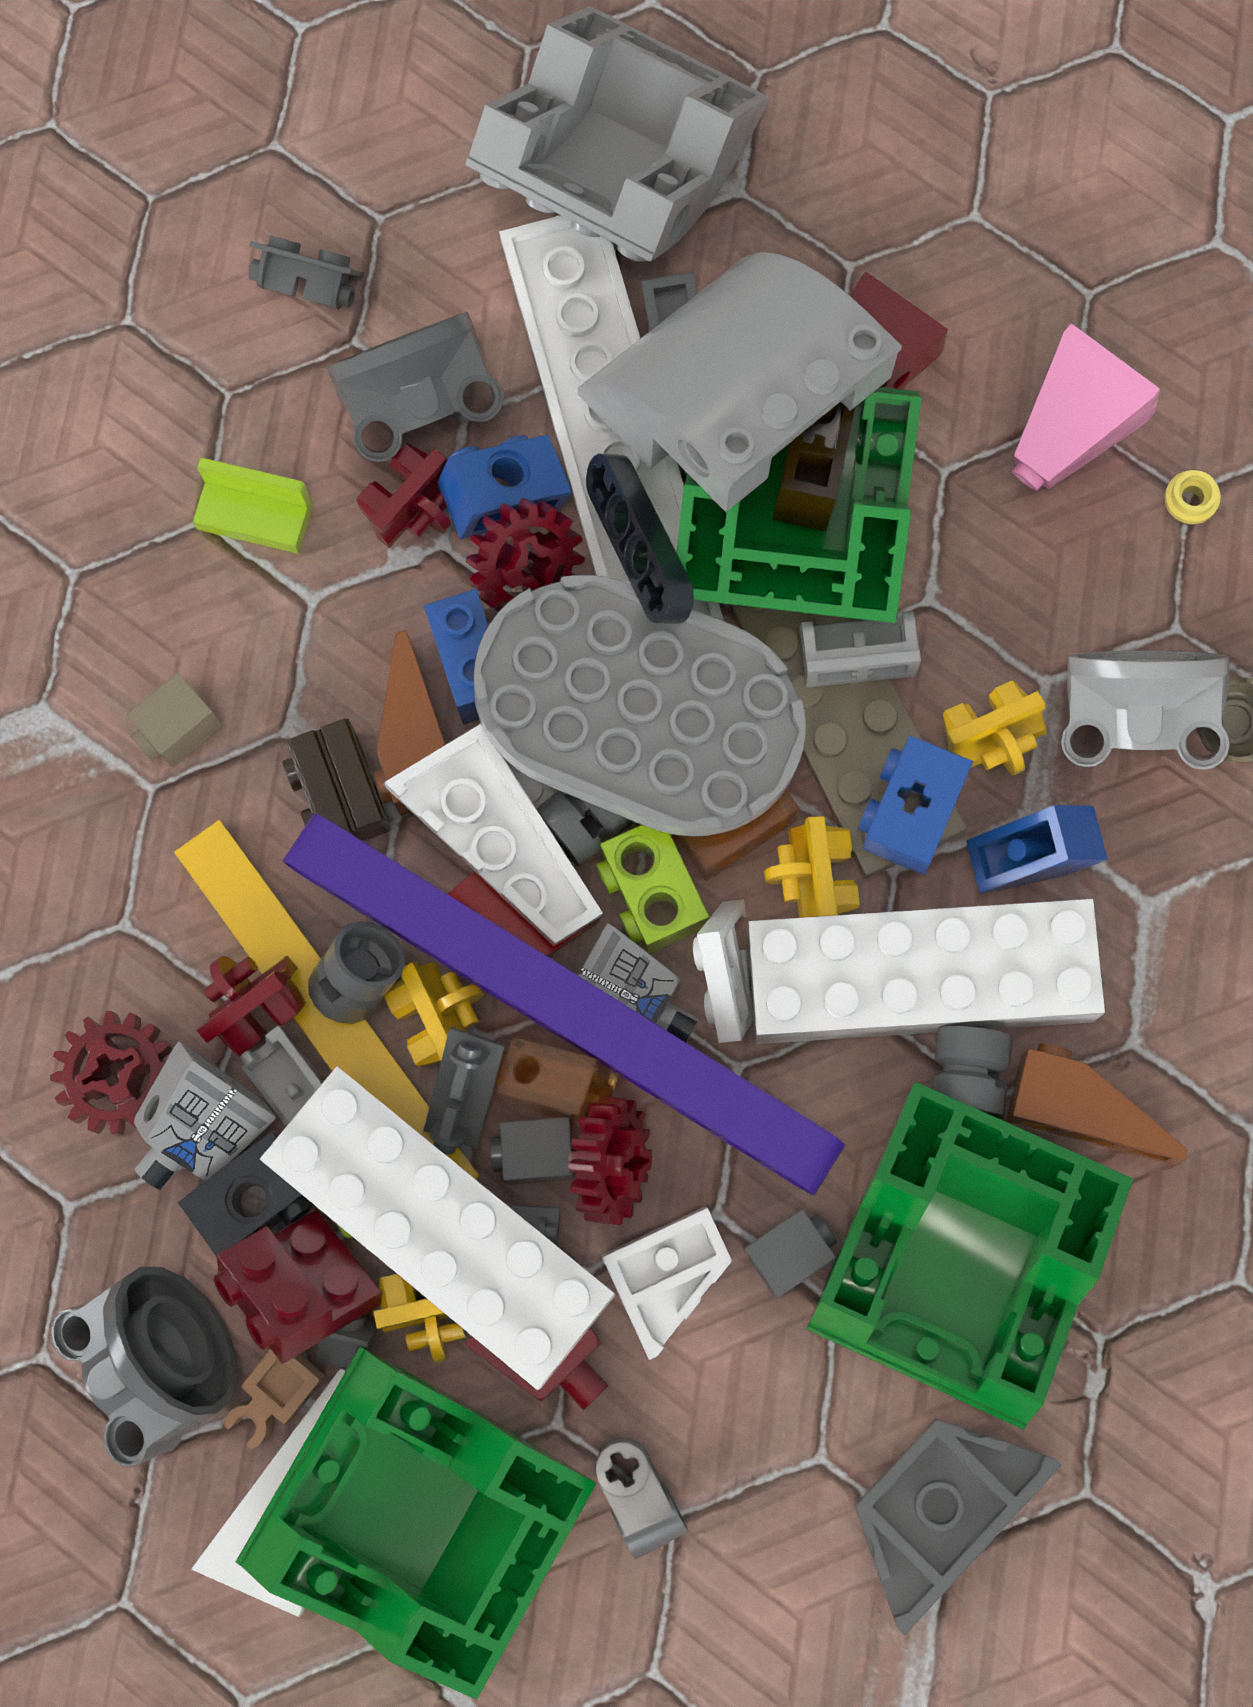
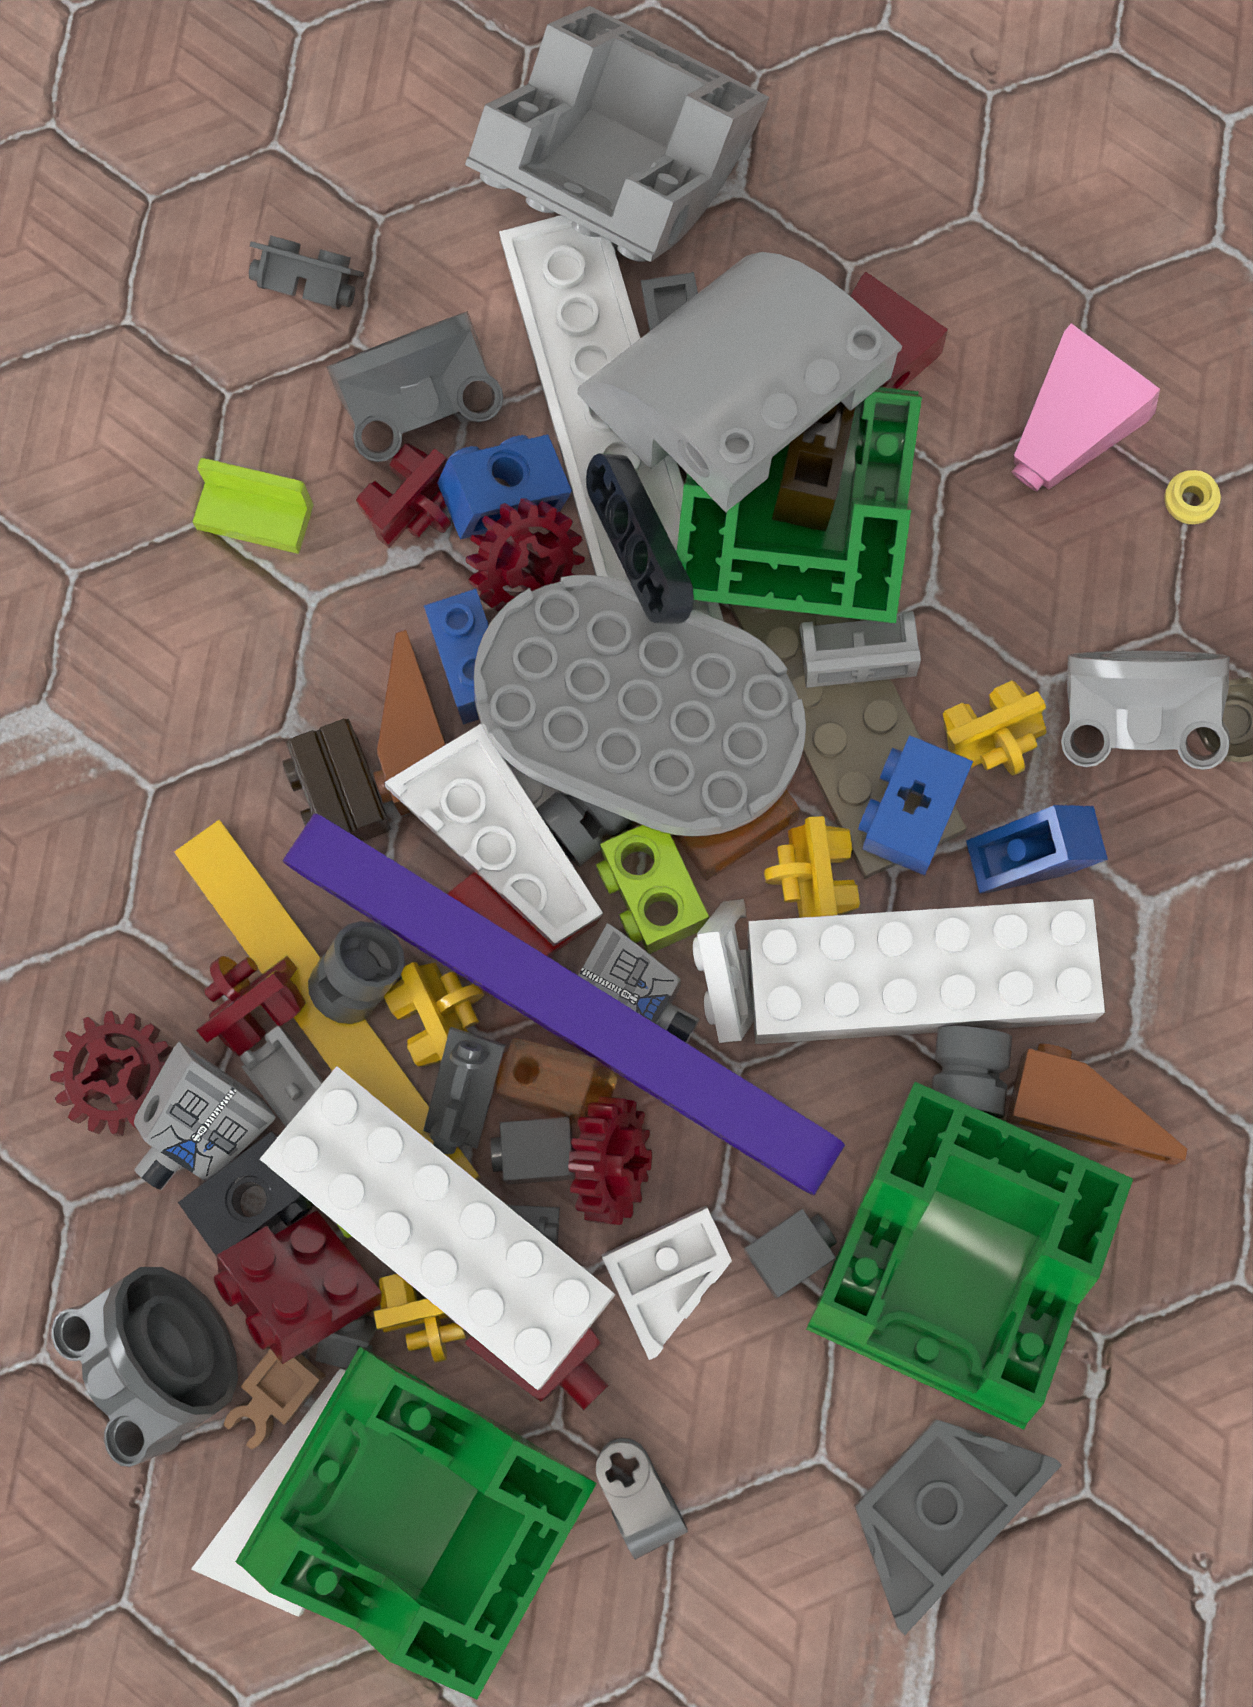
(172, 721): dark tan brick -> none

